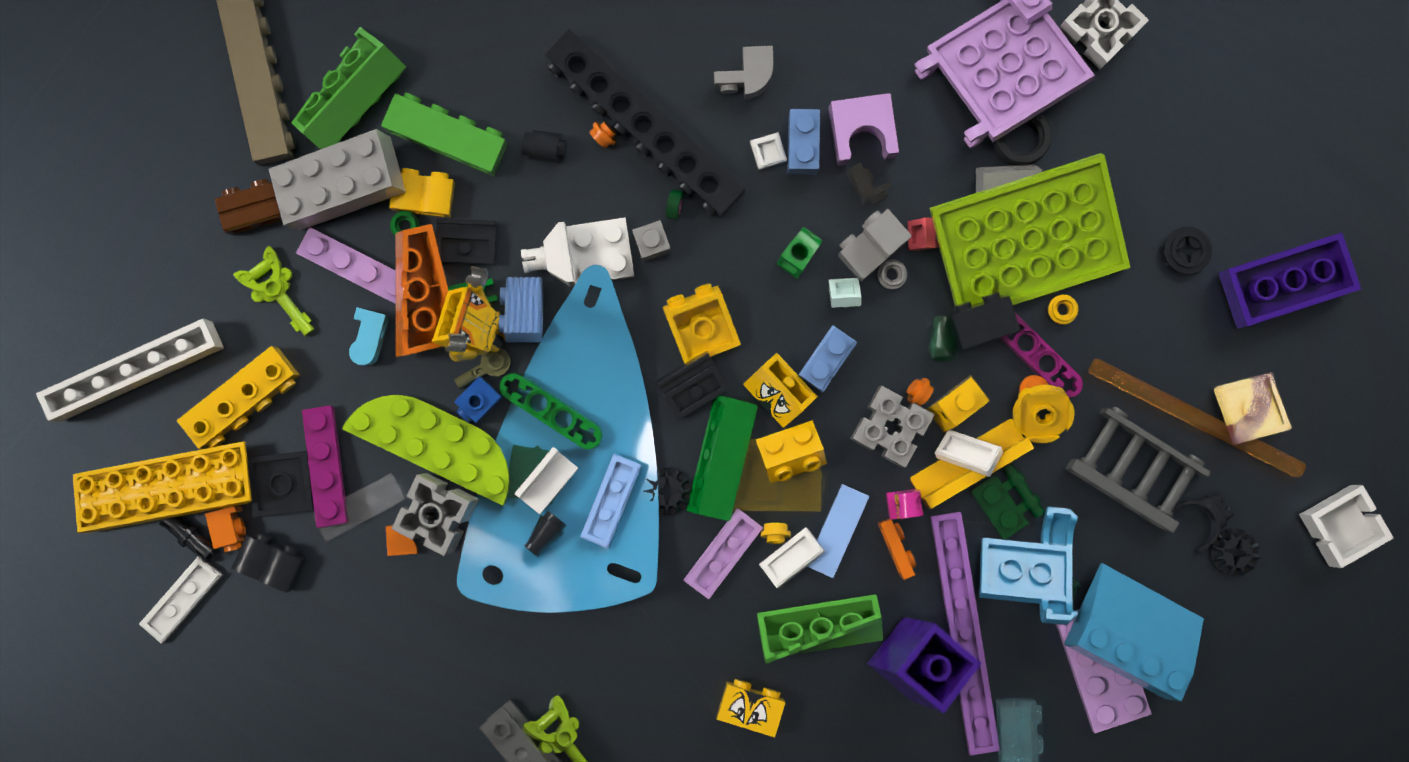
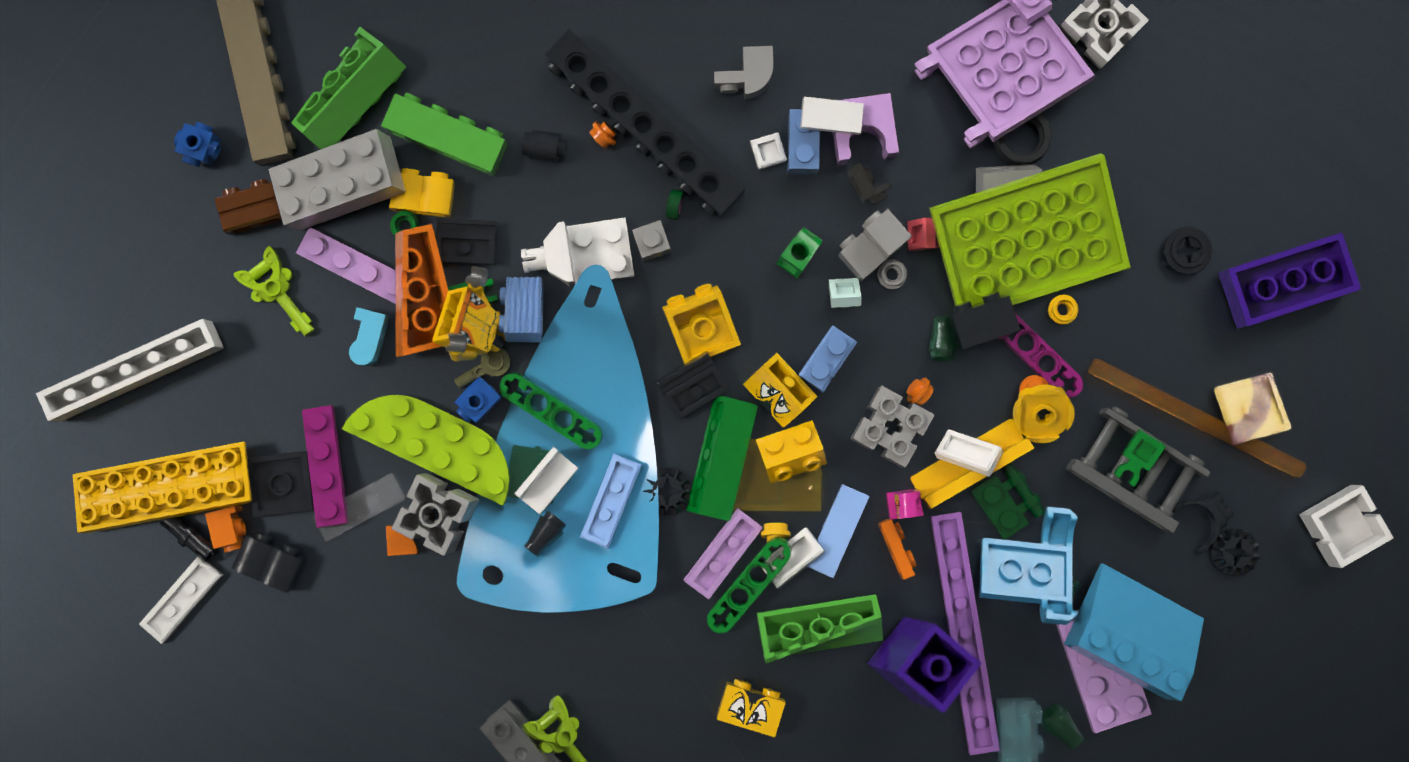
(206, 149): none -> blue brick
(238, 398): yellow brick -> none
(747, 583): none -> green beam
(831, 115): none -> white tile
(958, 404): yellow torso -> none
(1060, 724): none -> clear green cone
(1141, 452): none -> green plate

